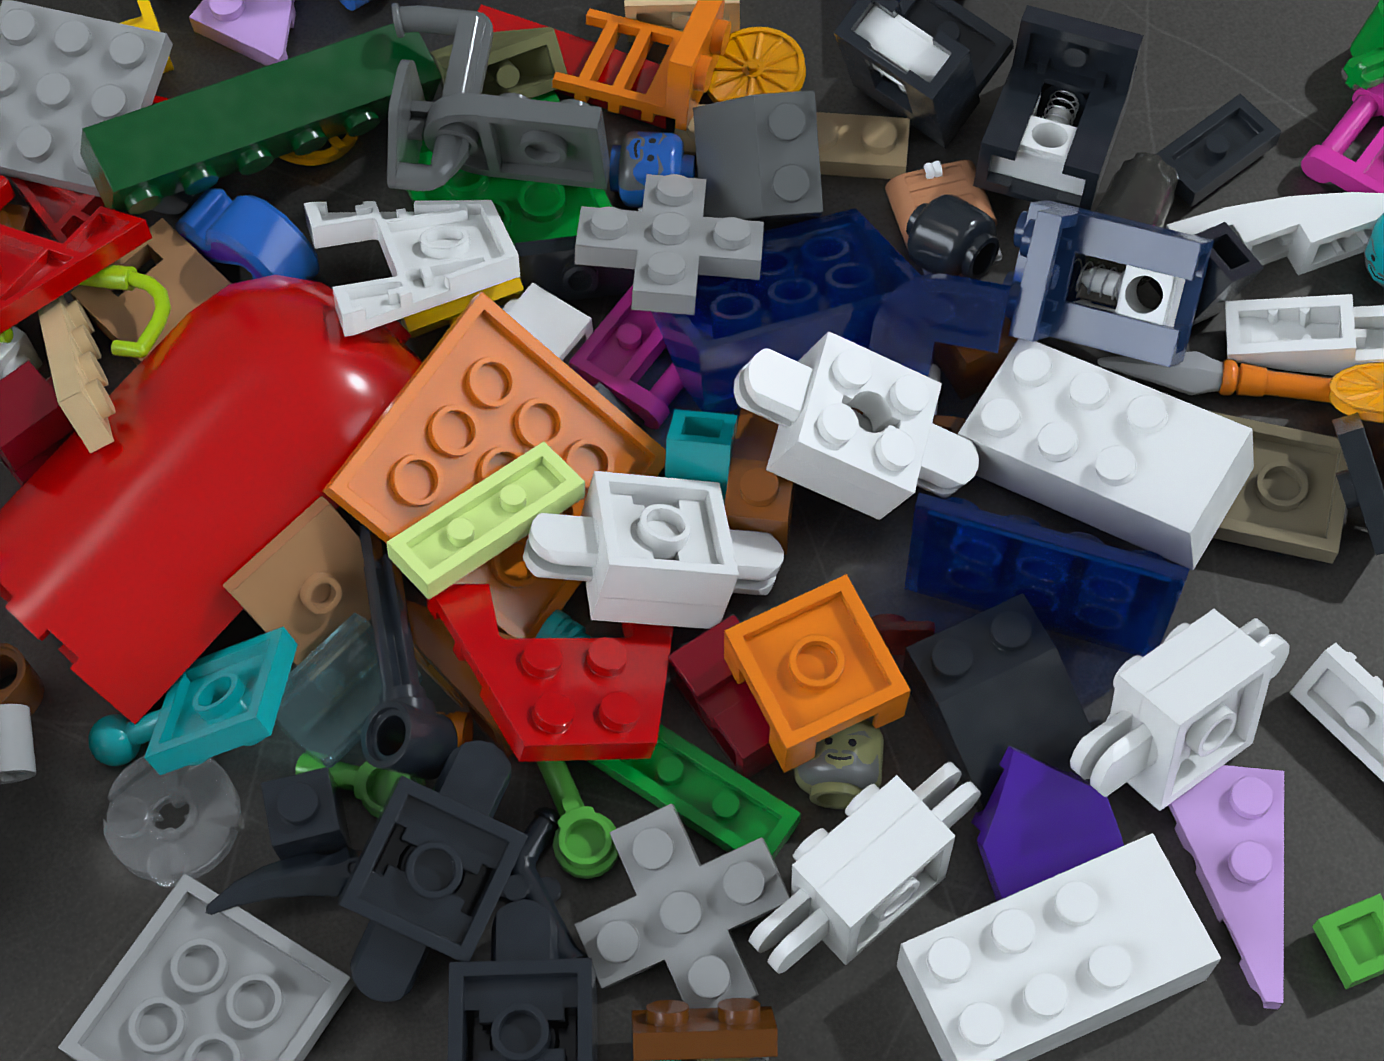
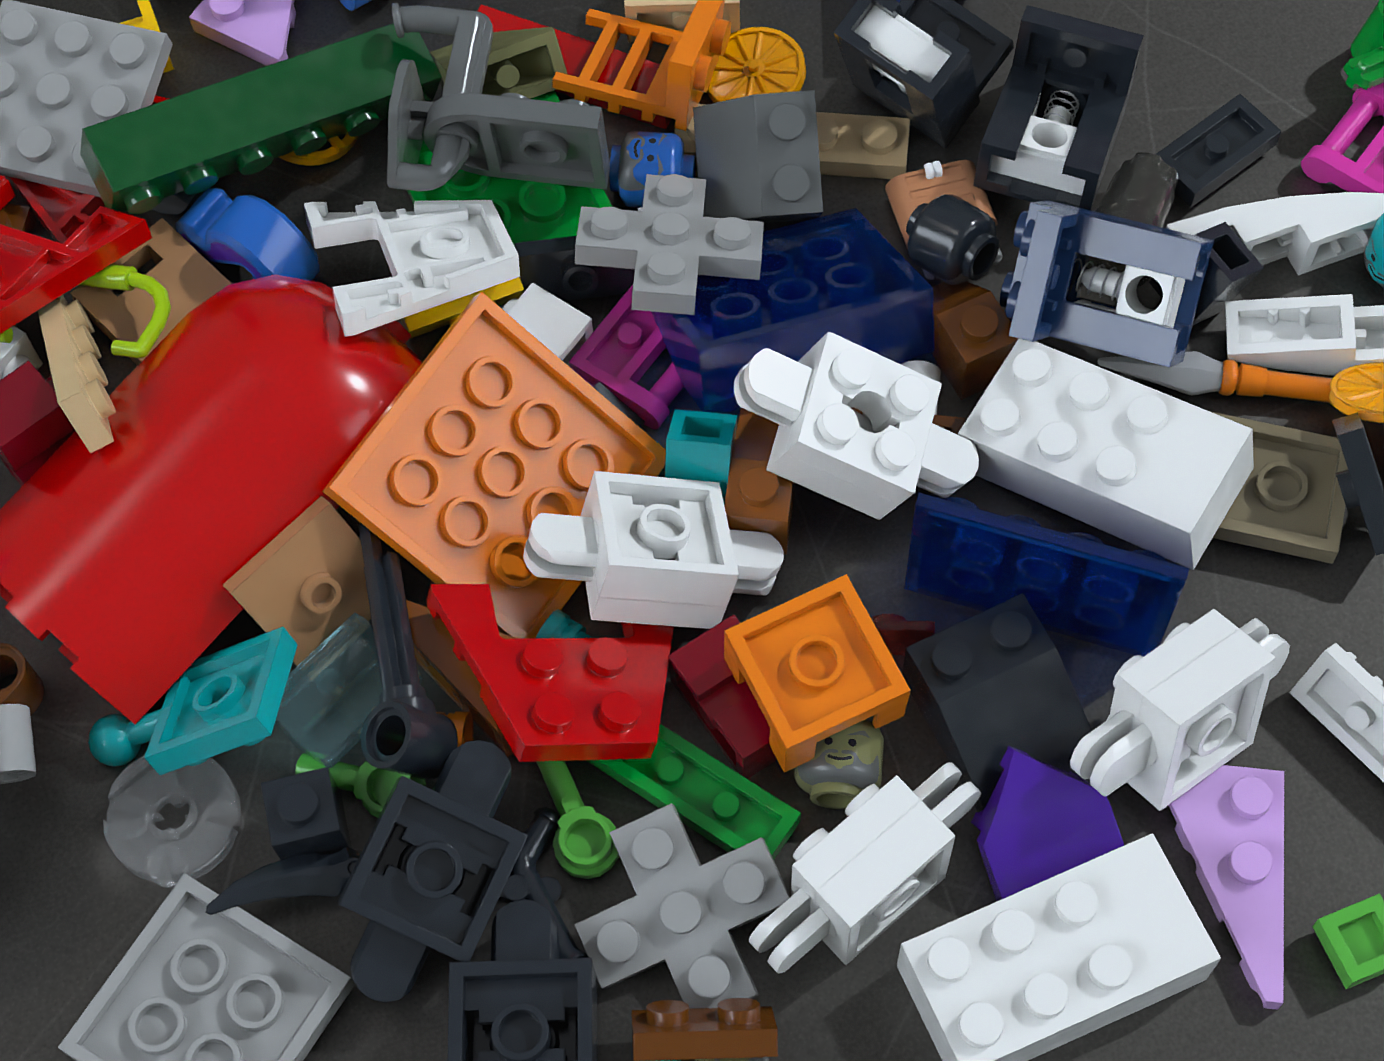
(484, 520): yellowish green plate -> none
(941, 311): clear blue plate -> none

